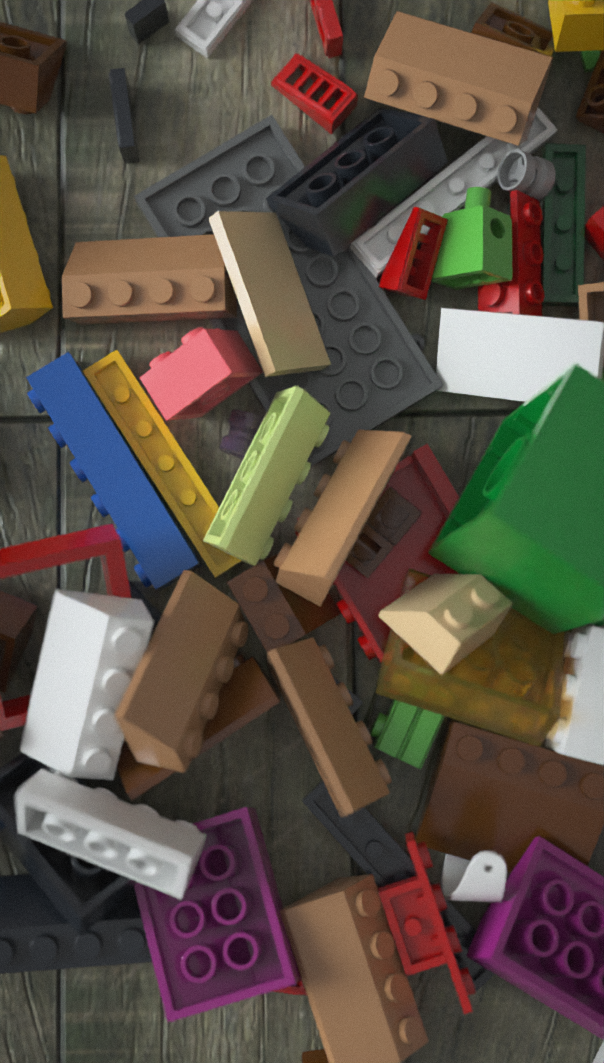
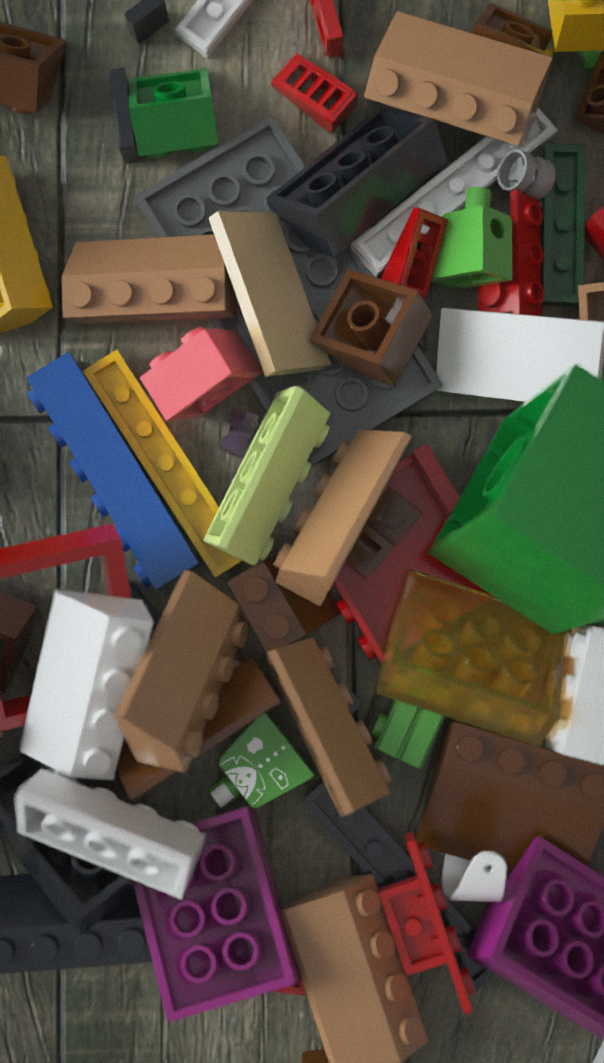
(172, 113): none -> green slope
(260, 765): none -> bright green torso
(372, 326): none -> reddish brown slope
(447, 617): tan slope -> none

